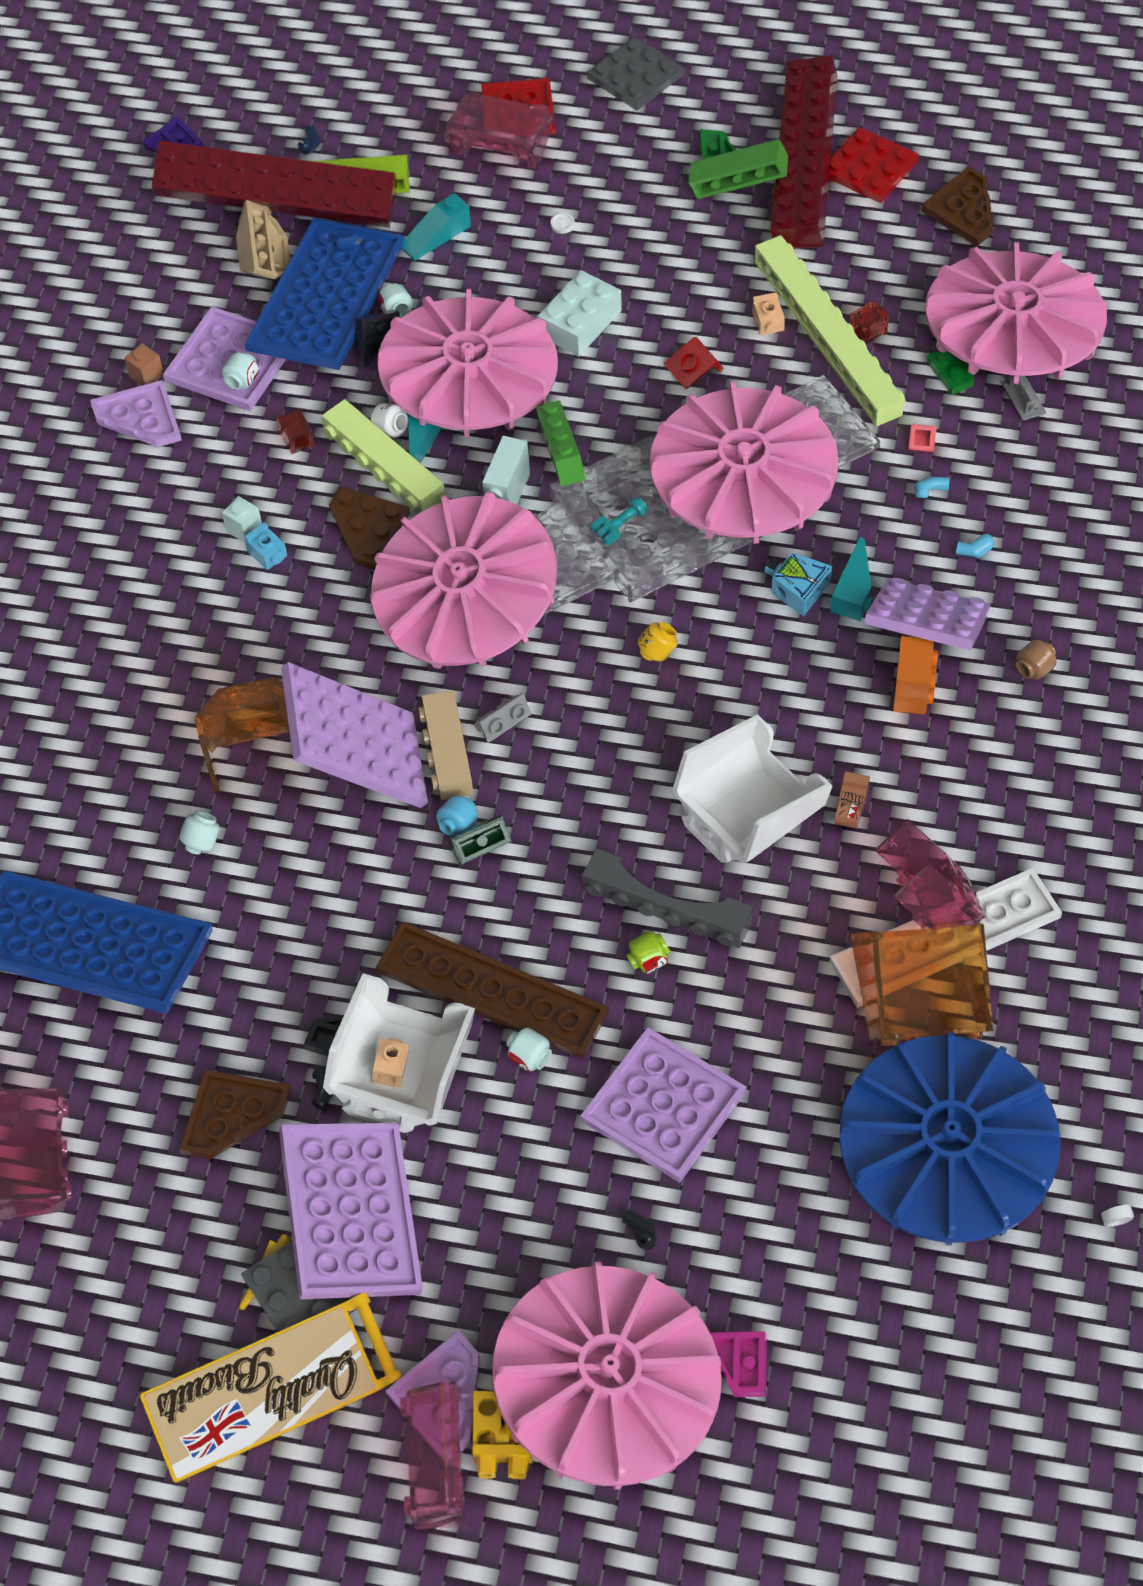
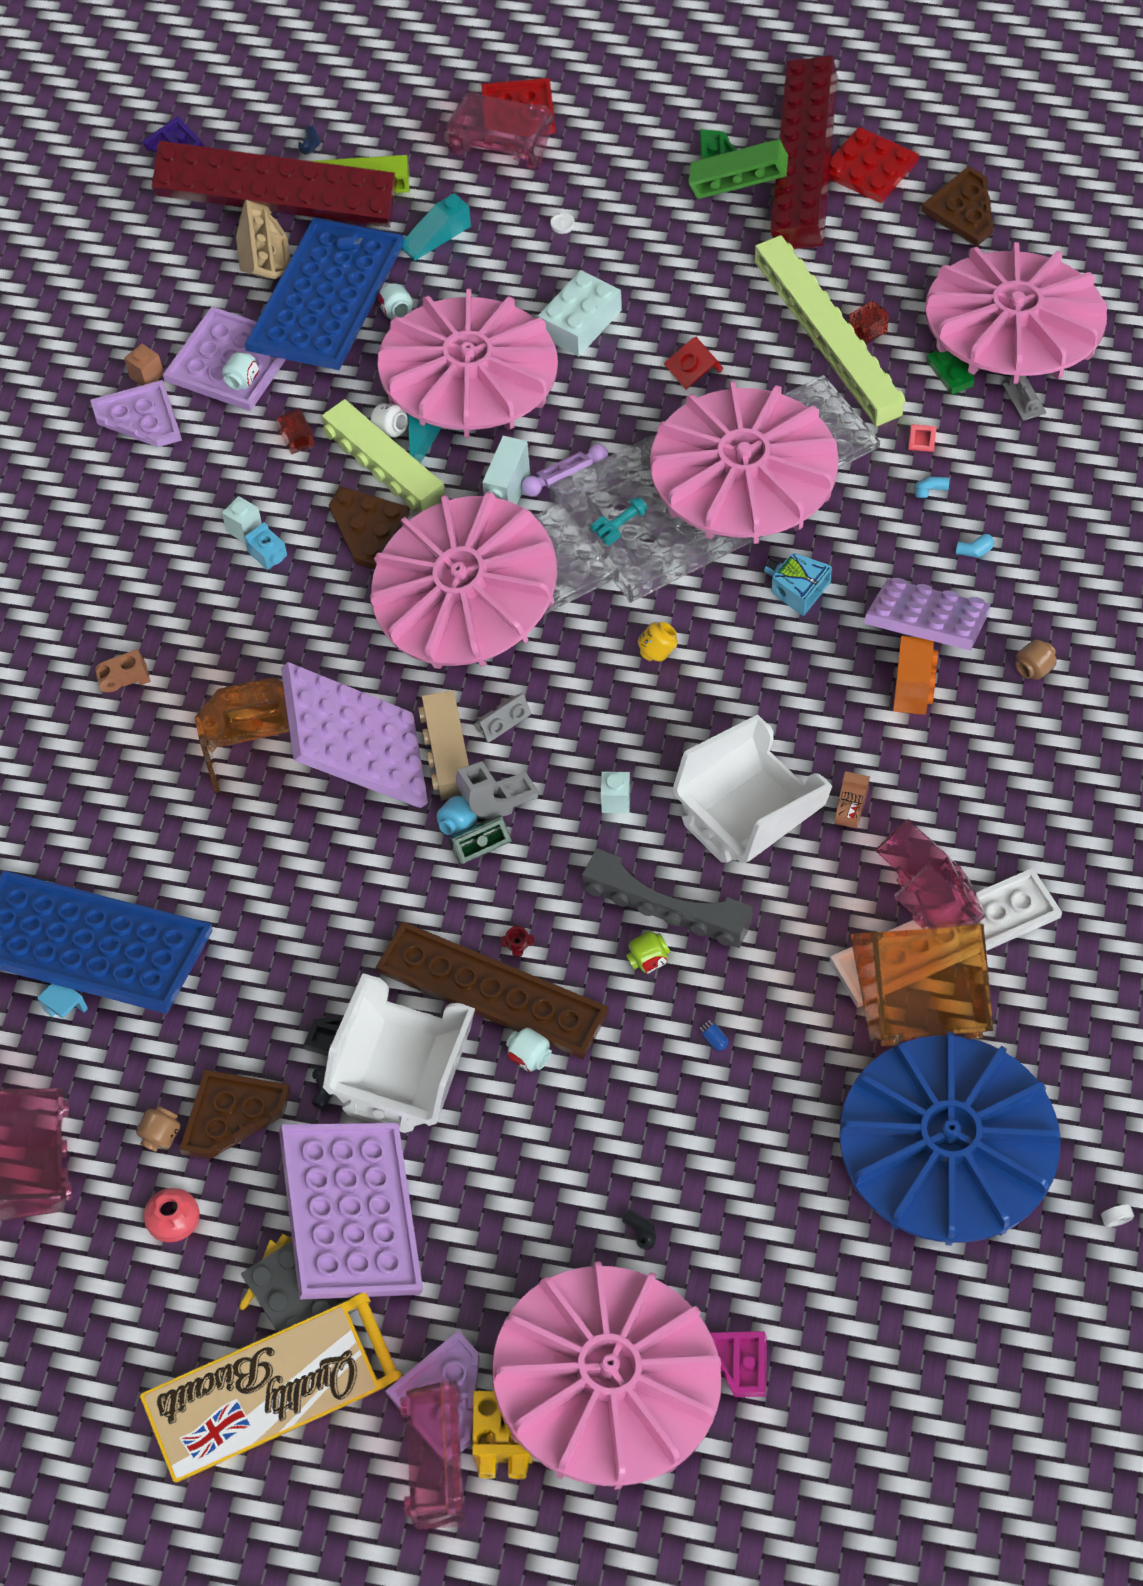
(61, 1000): none -> medium azure panel
(122, 671): none -> nougat leg
(158, 1128): none -> medium nougat head
(175, 1226): none -> coral piece
(199, 832): light aqua head -> none
(370, 334): black wing -> none
(390, 1062): light nougat brick -> none
(490, 797): none -> light grey arch
(515, 933): none -> dark red plate
(532, 485): none -> lavender plate
(560, 443): bright green brick -> none
(615, 792): none -> light aqua brick
(635, 73): dark grey plate -> none
(663, 1104): lavender plate -> none
(715, 1037): none -> blue piece
(768, 314): light nougat brick -> none
(853, 590): teal slope -> none

